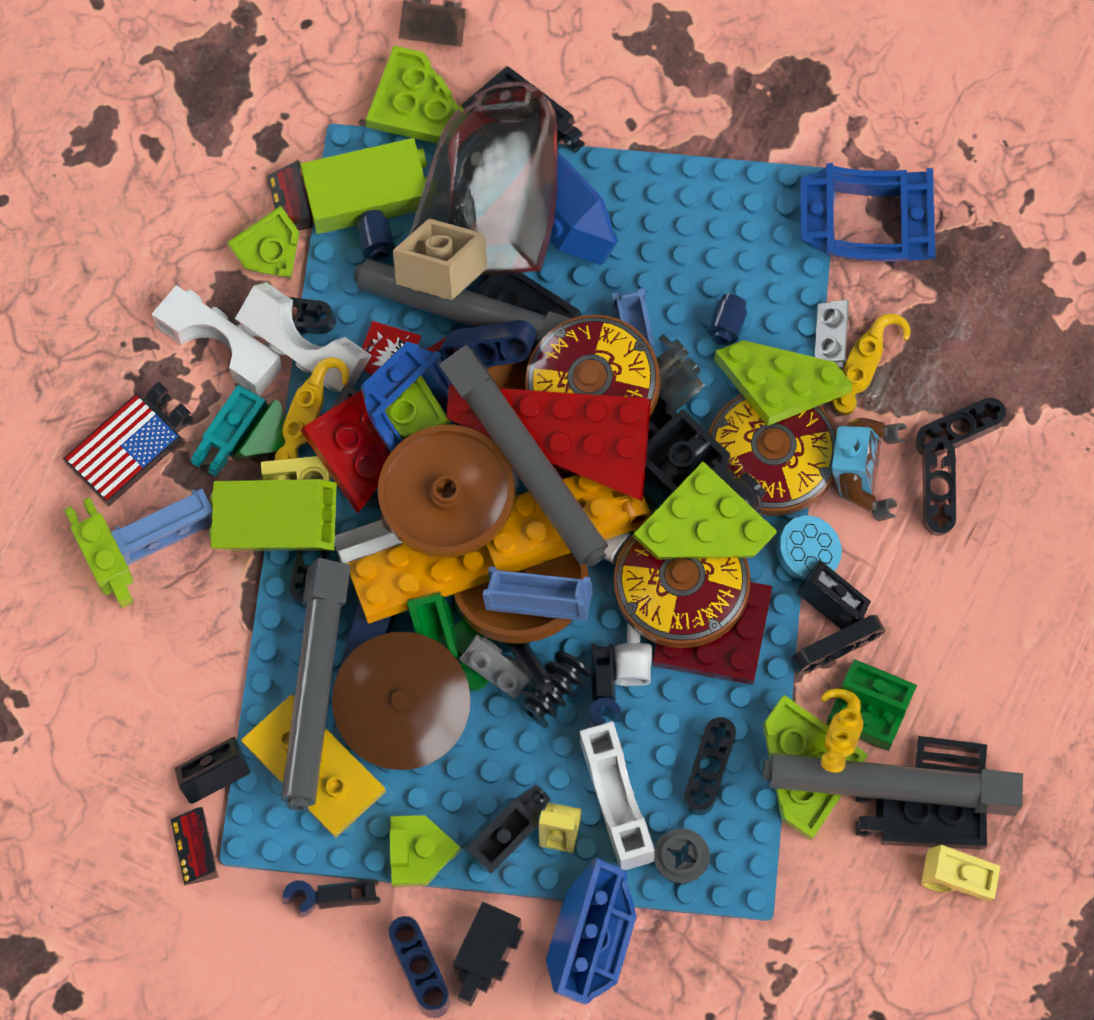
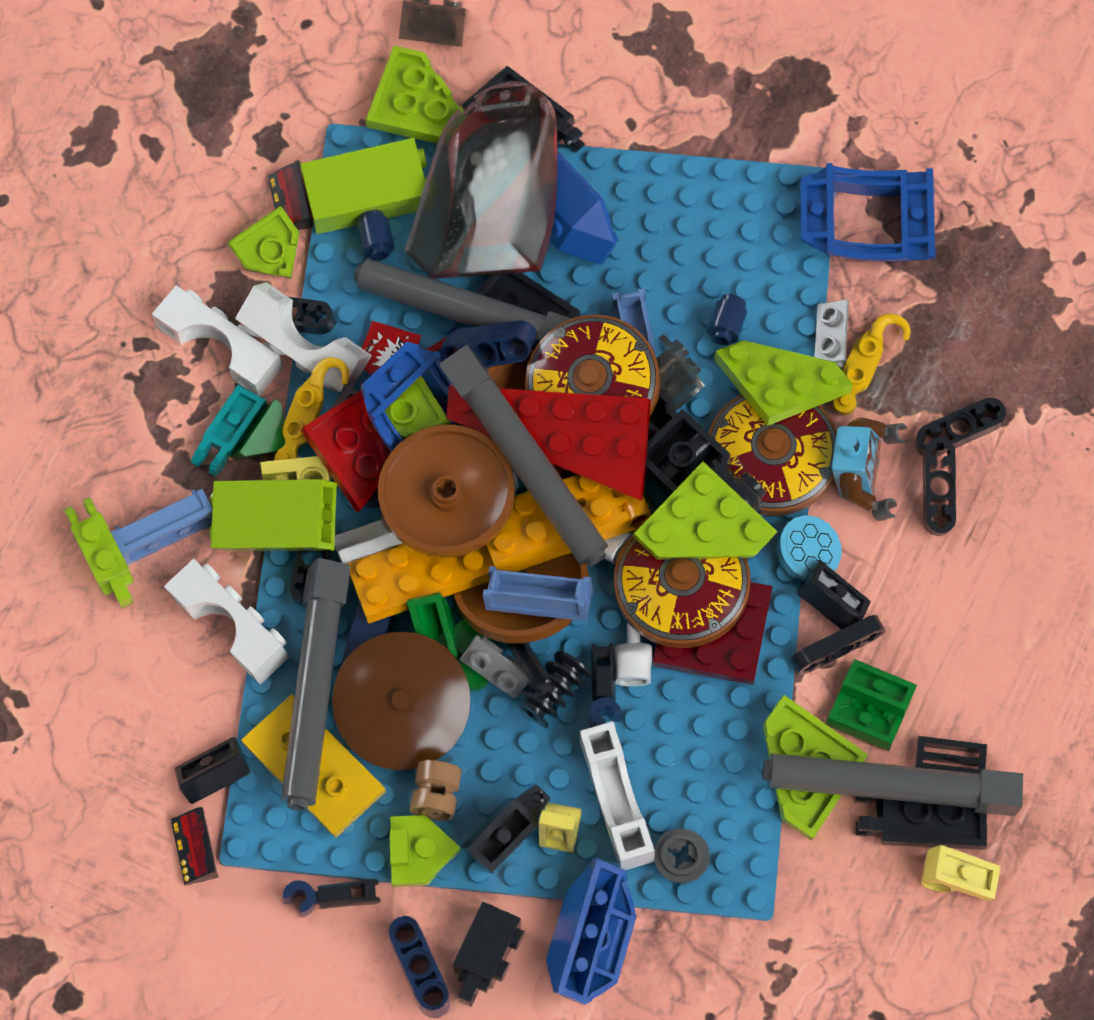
(128, 444): tile -> none
(201, 595): none -> white arch
(436, 787): none -> medium nougat wheel
(440, 259): tan brick -> none
(725, 746): black beam -> none
(843, 730): yellow piece -> none

